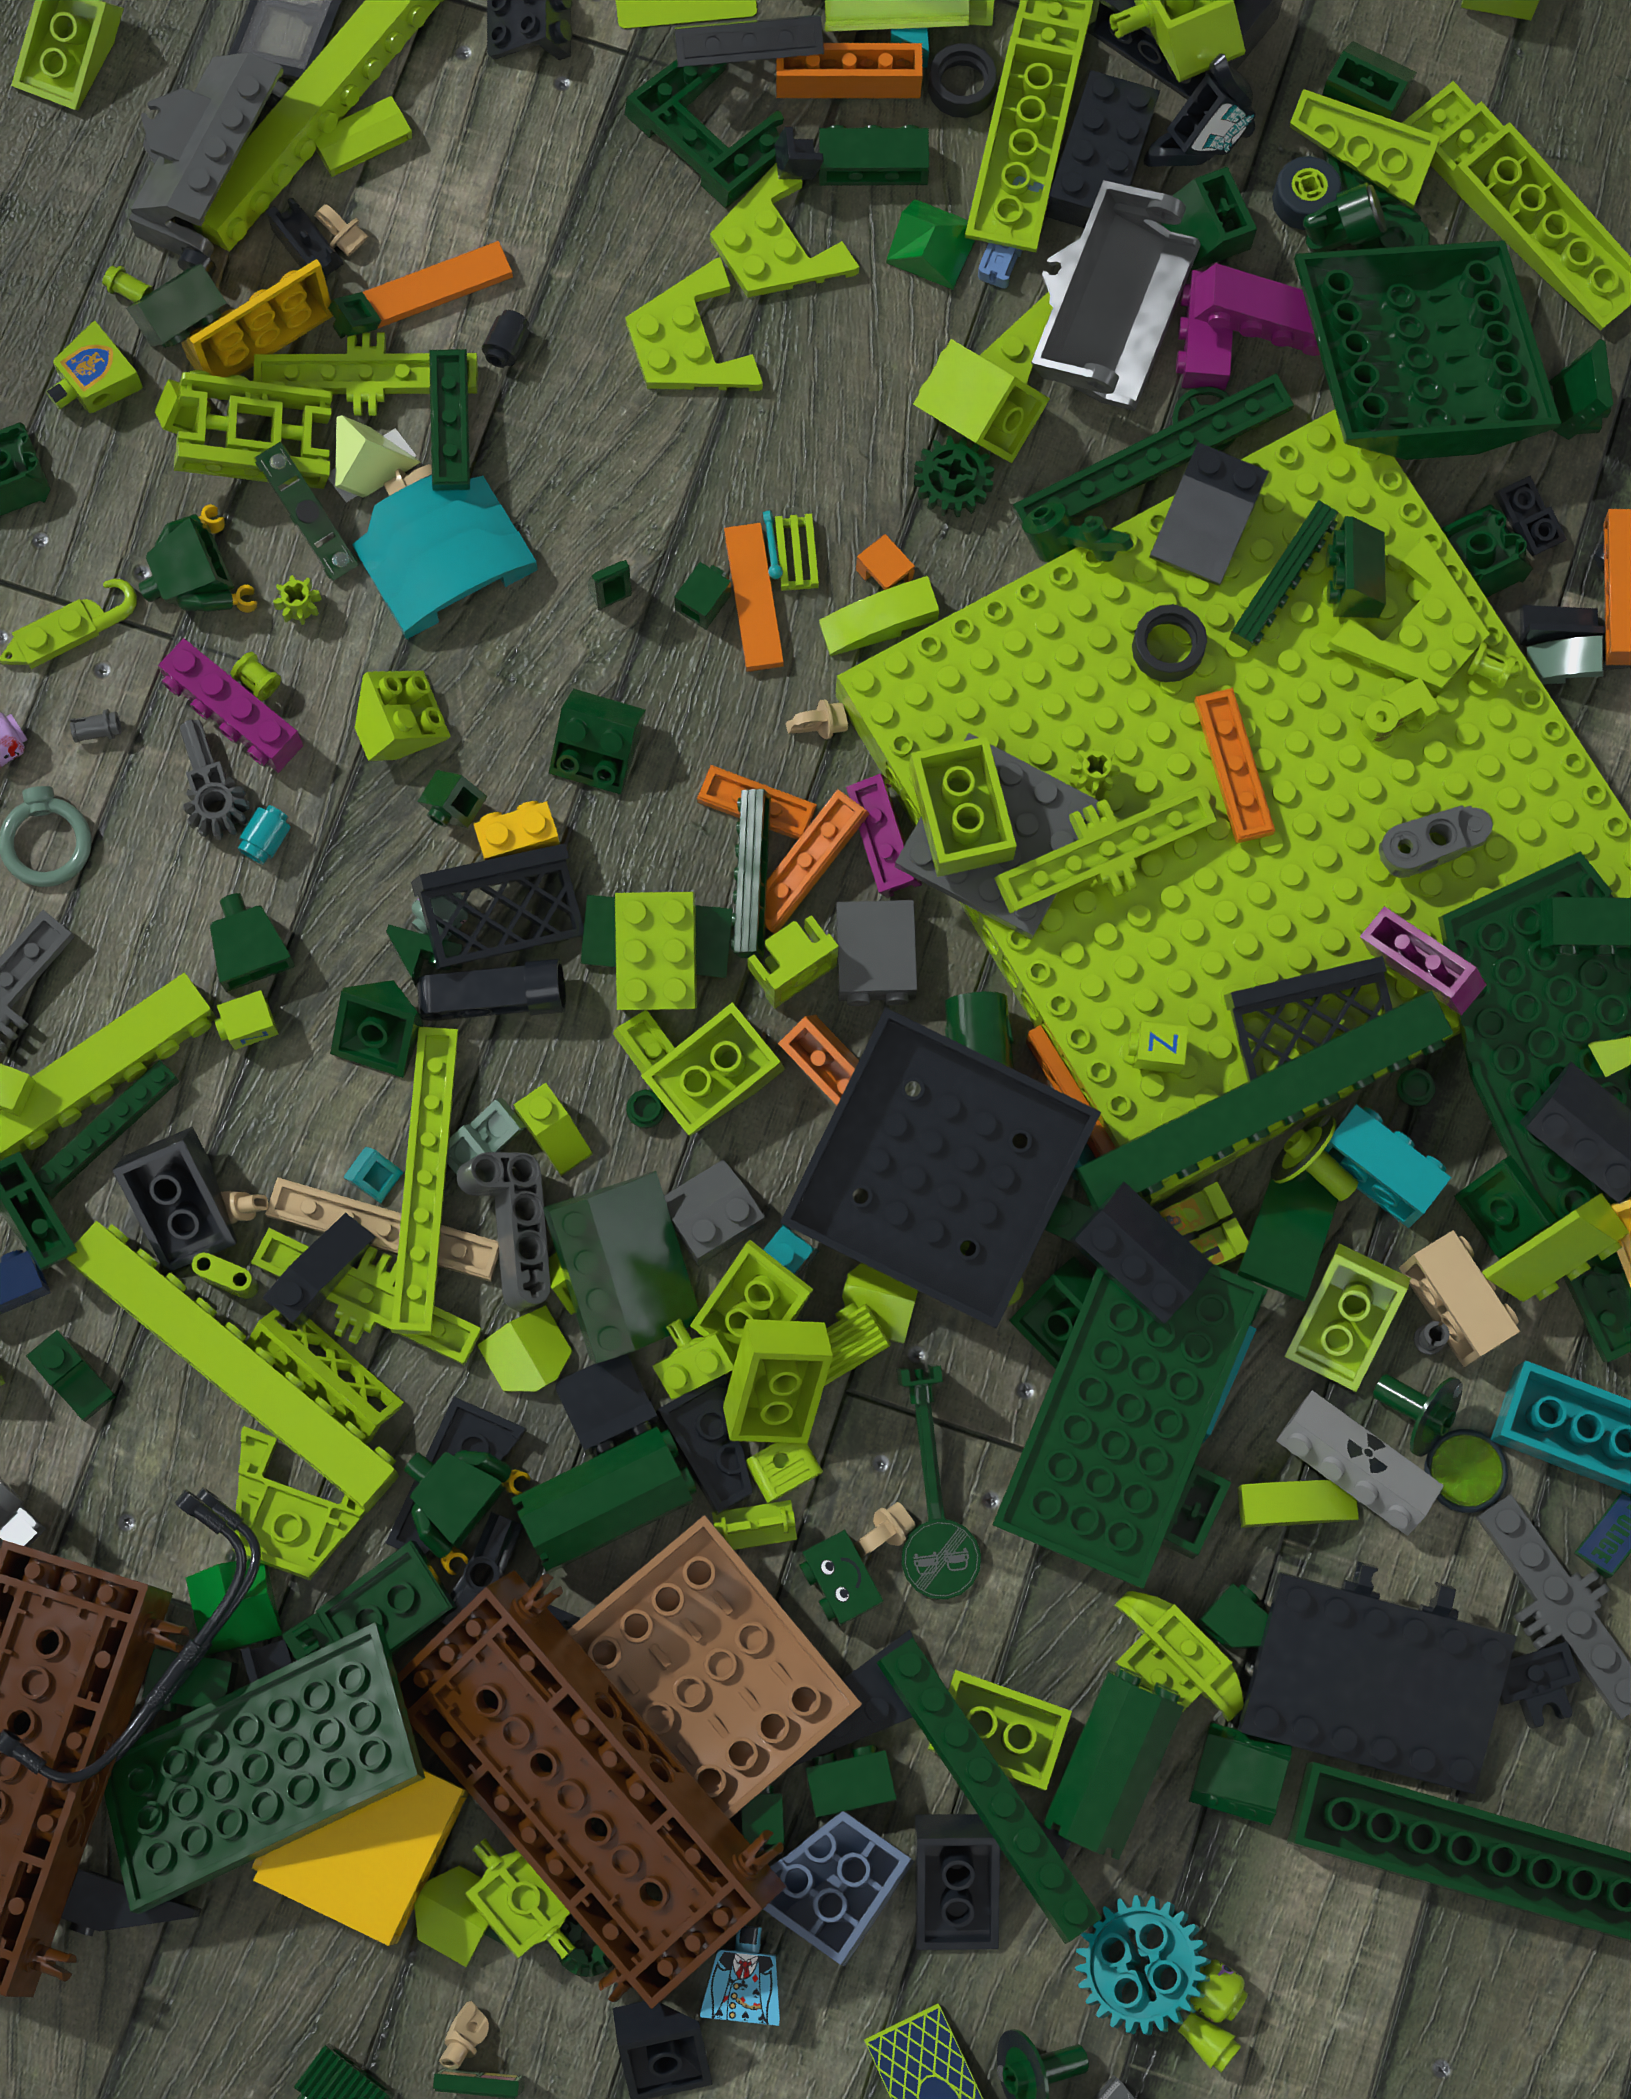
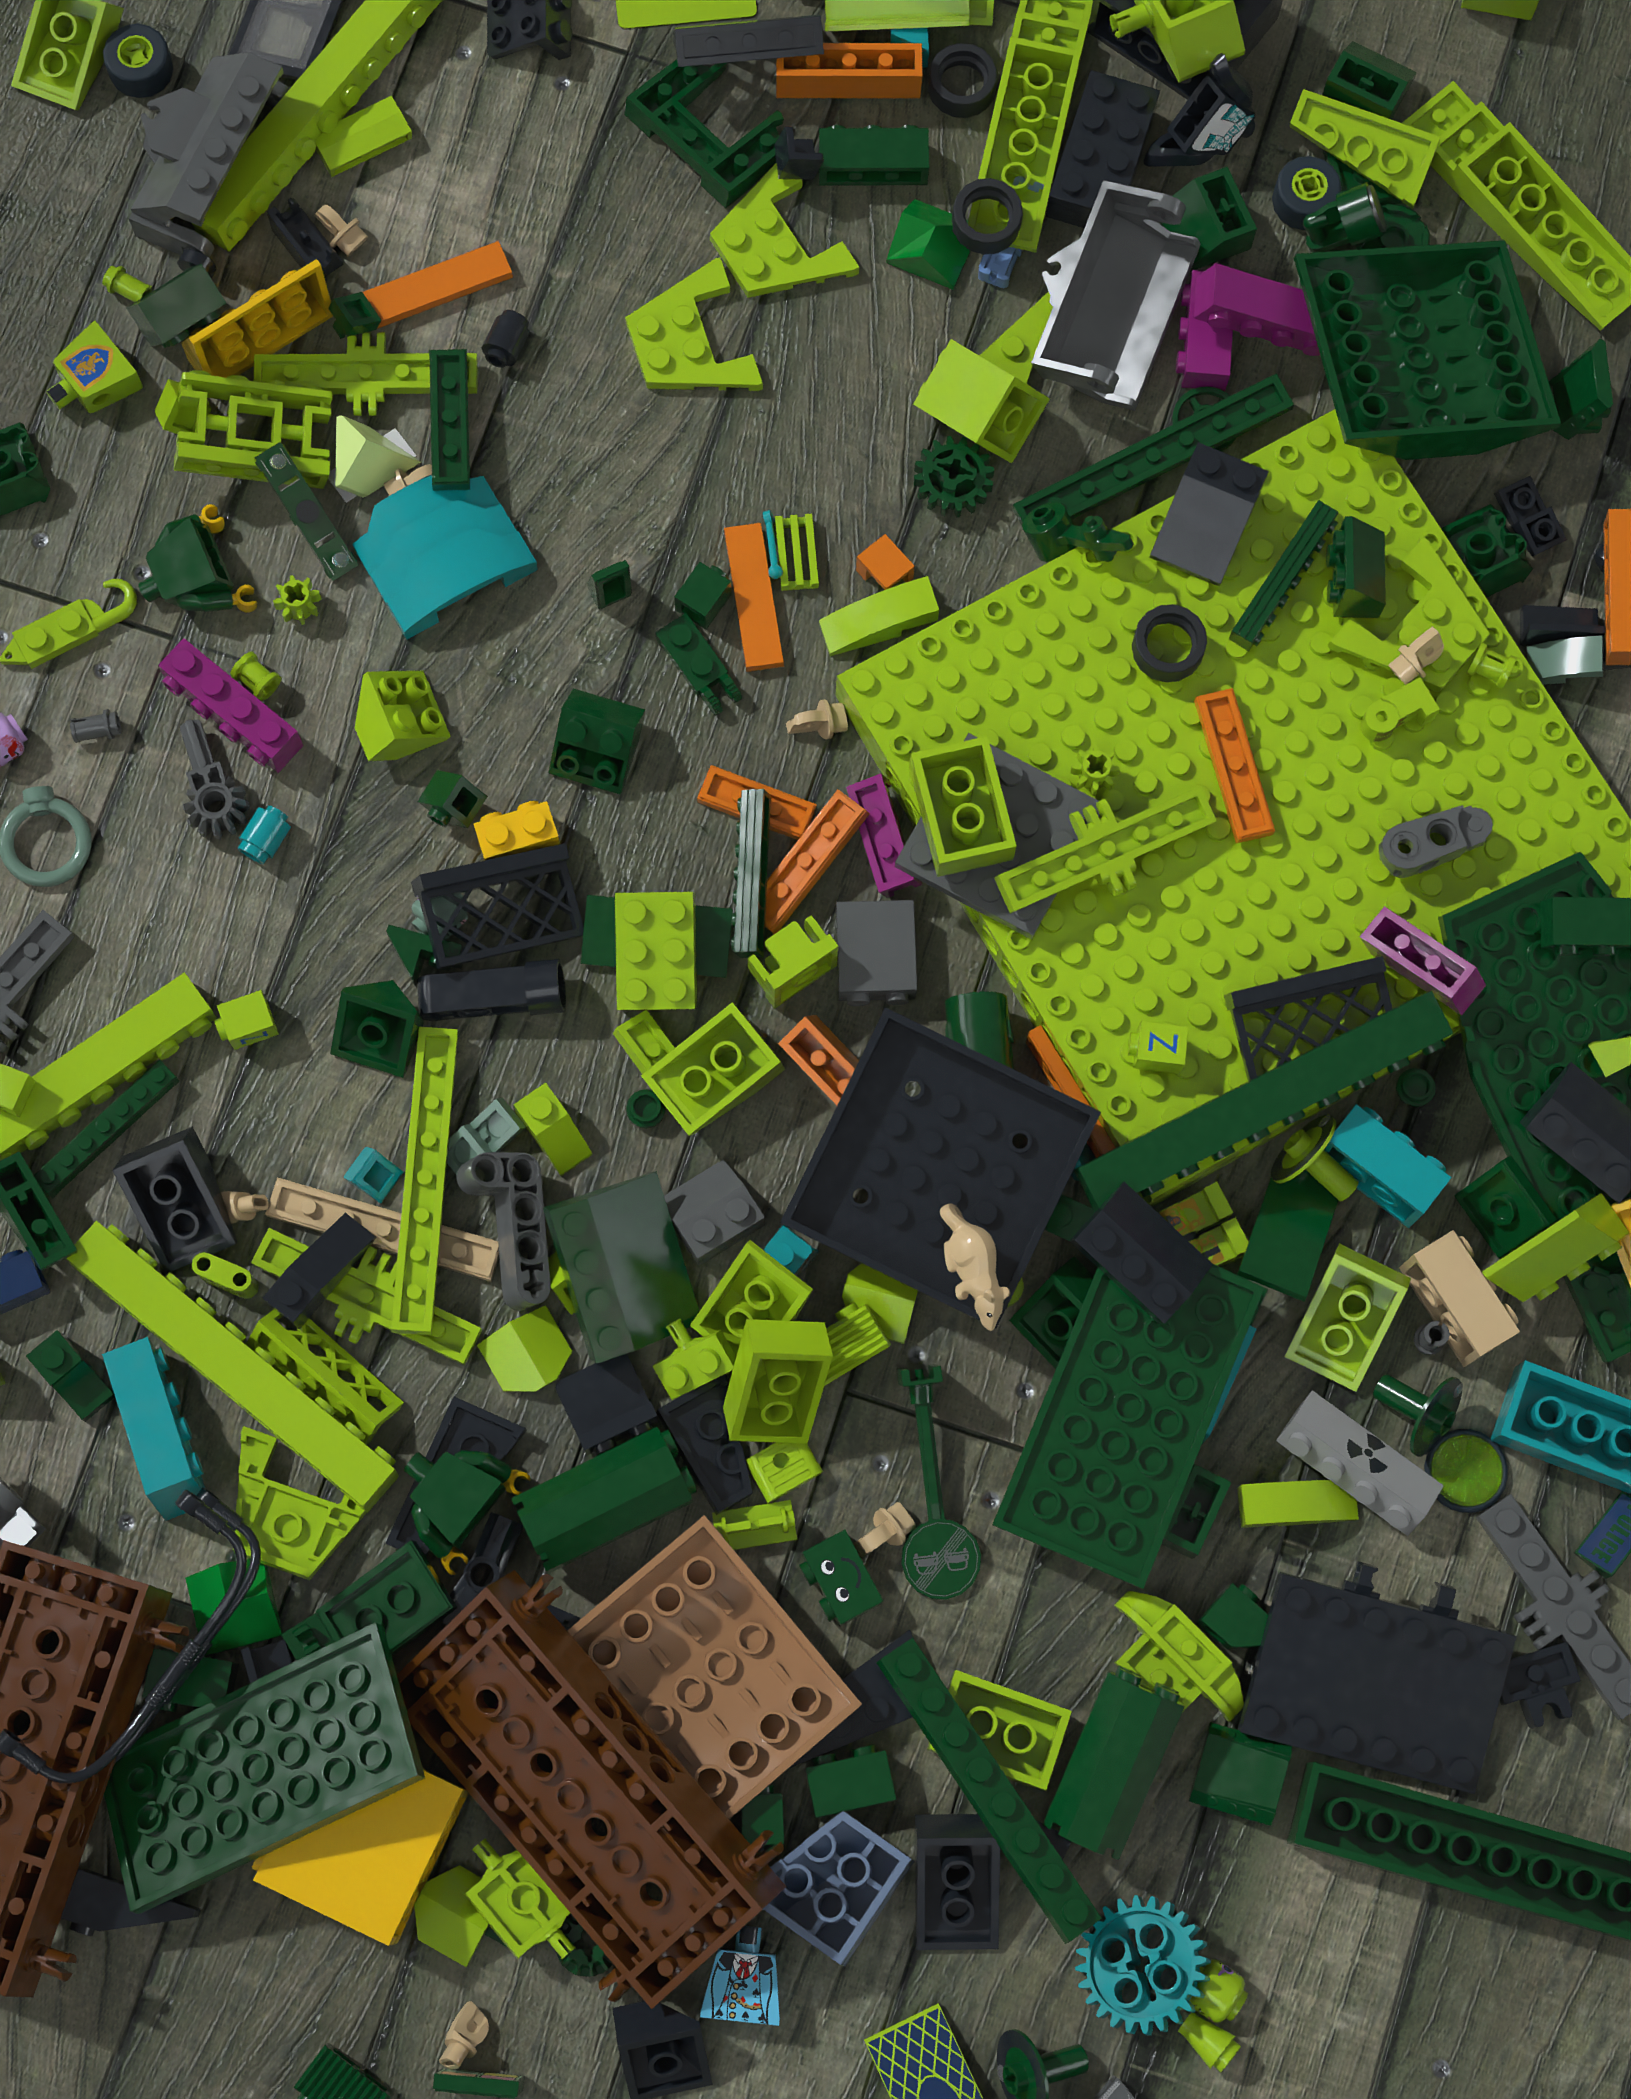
(138, 60): none -> black wheel
(154, 1425): none -> teal wedge
(246, 945): dark green torso -> none
(696, 661): none -> dark green hinge
(974, 1258): none -> tan animal
(987, 189): none -> black tyre
(1418, 655): none -> tan piece

